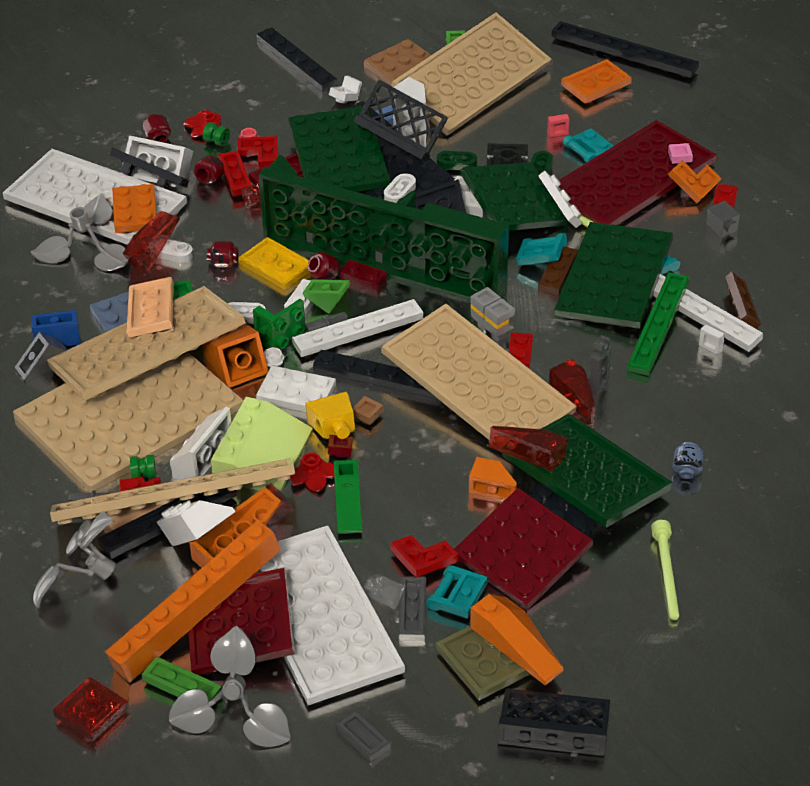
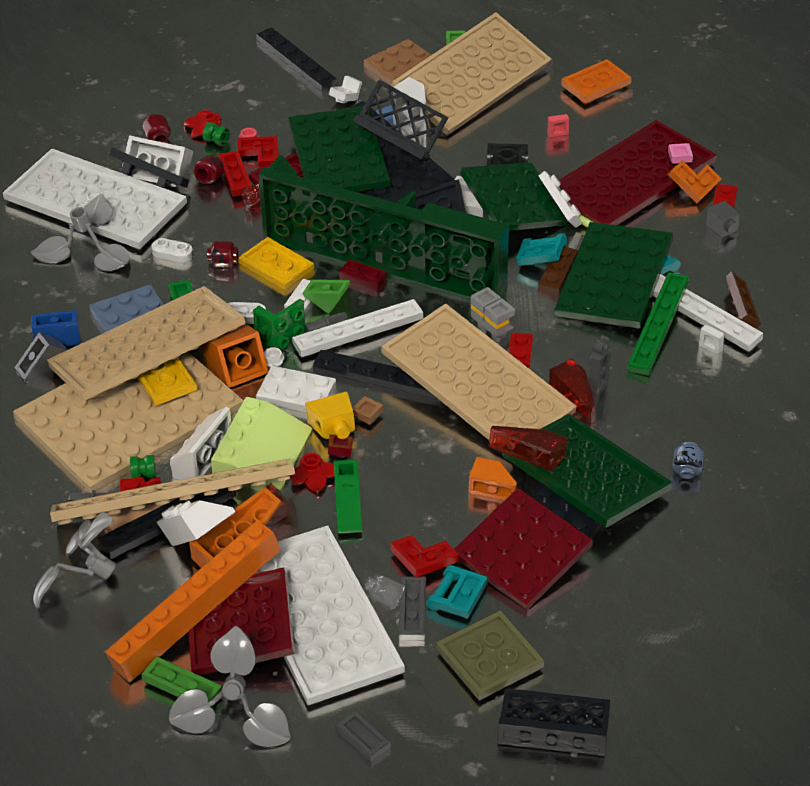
(91, 708): clear red plate -> none
(133, 207): orange plate -> none
(150, 240): clear red slope -> none
(150, 307): light nougat tile -> none
(167, 382): none -> yellow tile
(323, 266): dark red head -> none
(399, 187): white plate -> none
(456, 160): dark green plate -> none
(515, 635): orange wedge -> none
(542, 161): dark green plate -> none
(587, 144): teal plate -> none
(625, 49): black plate -> none
(661, 532): yellowish green piece -> none

